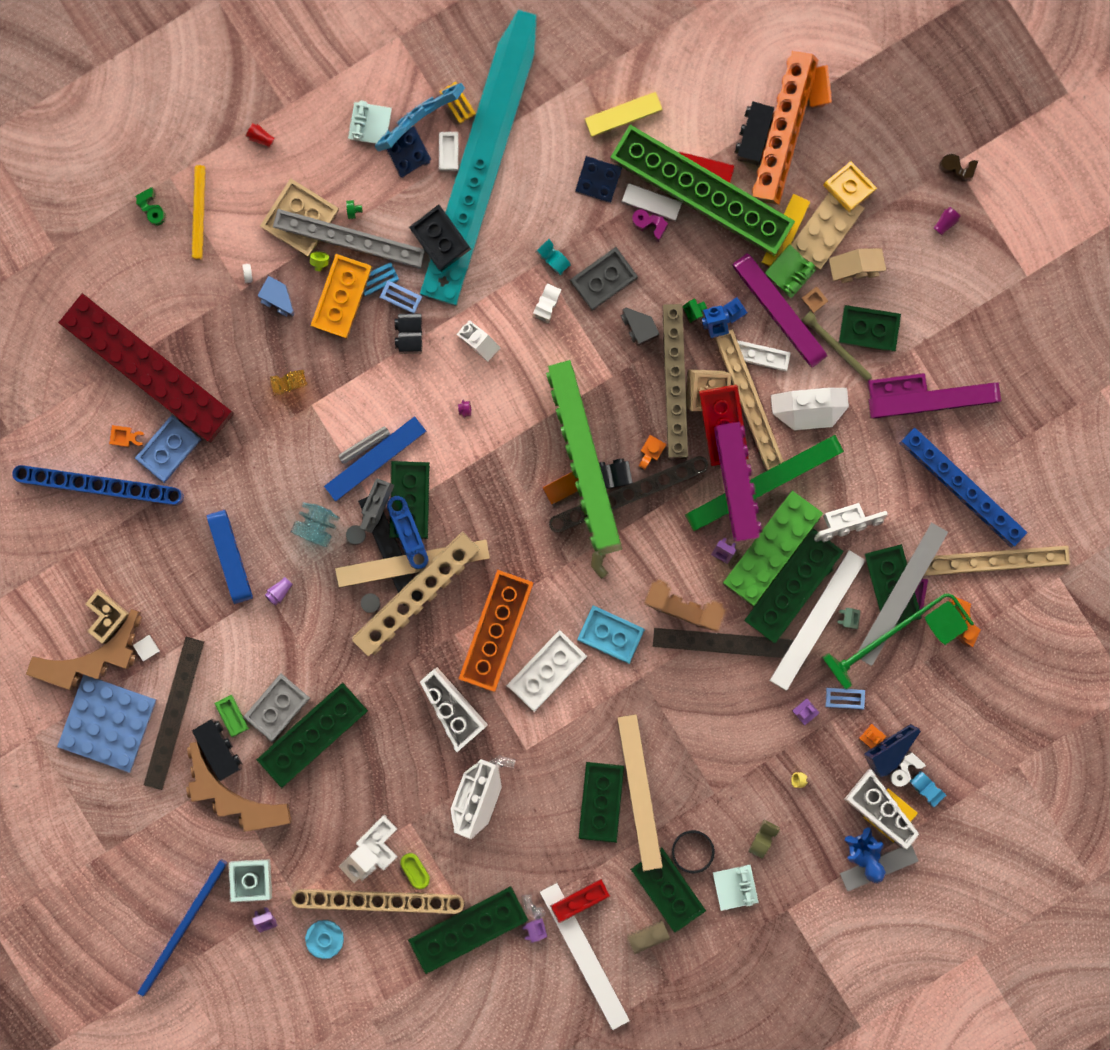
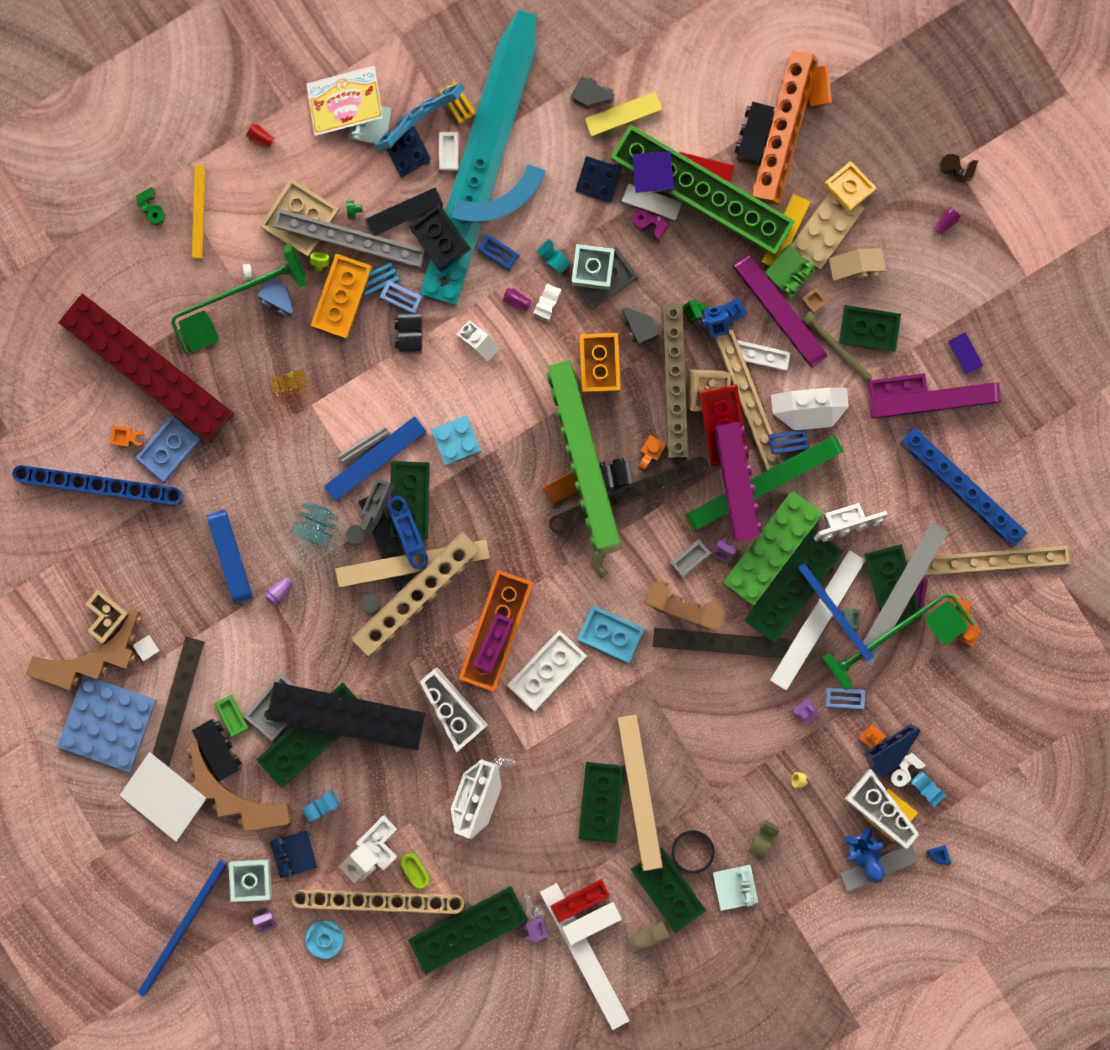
(162, 796): none -> white sticker
(199, 329): none -> green piece
(293, 854): none -> dark blue hinge
(321, 806): none -> dark azure leg
(344, 100): none -> sticker
(346, 716): none -> black plate
(404, 211): none -> black tile
(456, 441): none -> medium azure brick
(465, 408): magenta plate -> none
(493, 643): none -> magenta tile
(495, 259): none -> blue tile
(504, 204): none -> dark azure tile
(516, 299): none -> magenta cone
(590, 94): none -> dark grey slope
(591, 923): none -> white tile
(592, 267): none -> light aqua brick
(599, 363): none -> light orange brick
(653, 172): none -> dark purple tile
(690, 558): none -> light grey tile
(803, 439): none -> blue tile
(835, 612): none -> blue tile
(940, 855): none -> blue tile
(965, 353): none -> dark purple tile

